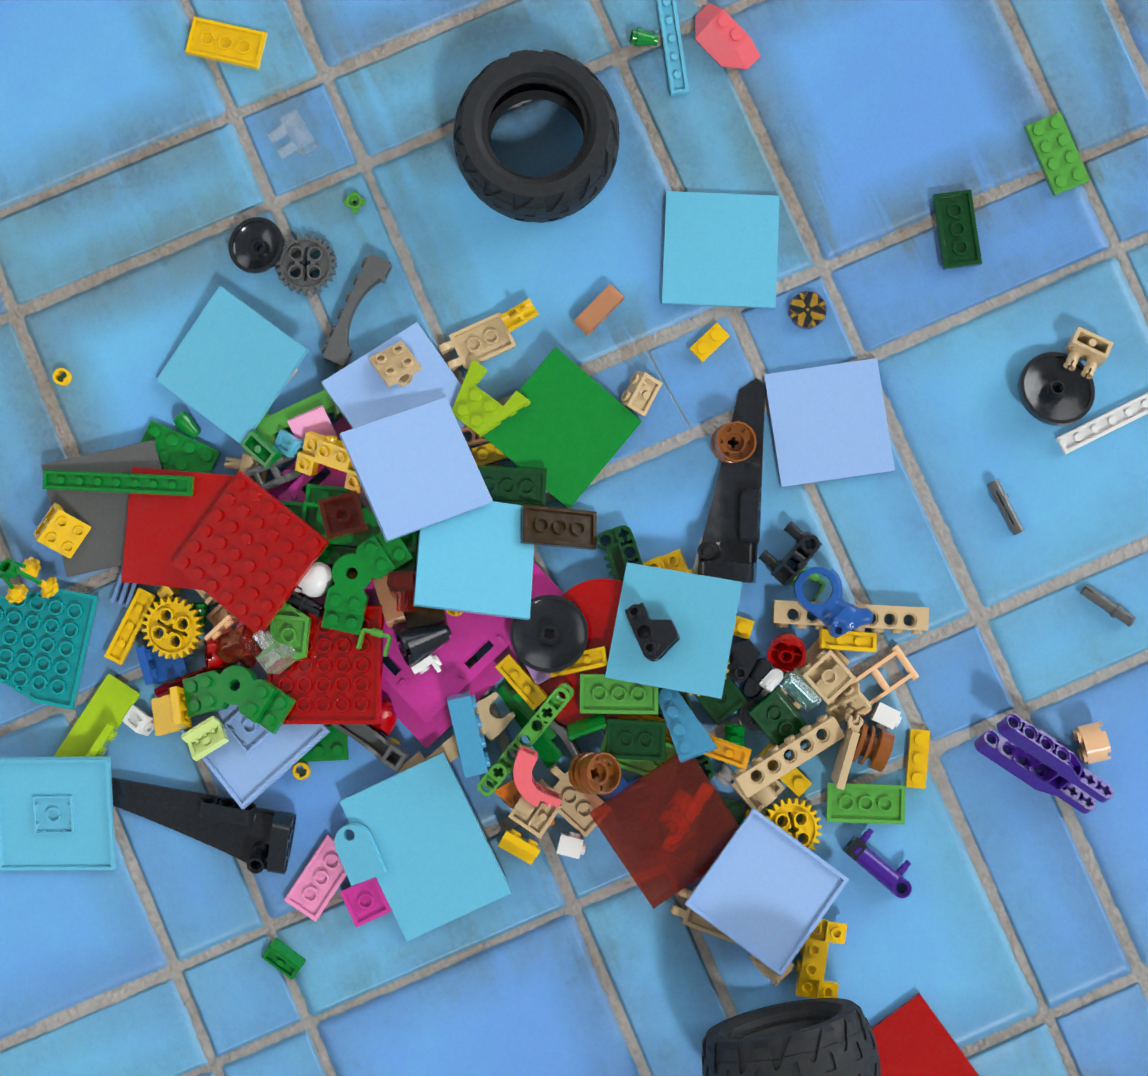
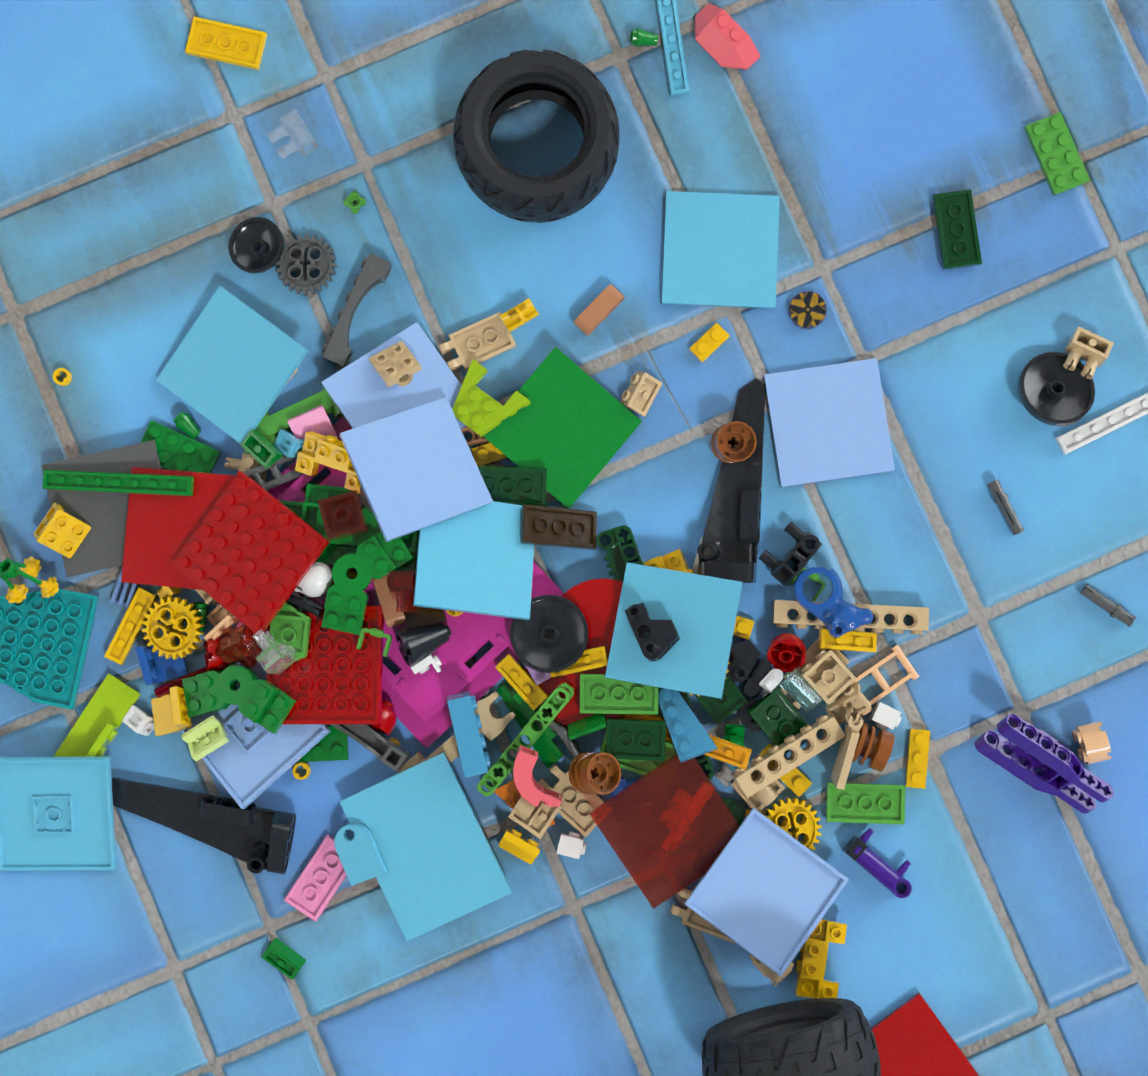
(365, 901): dark pink plate -> none

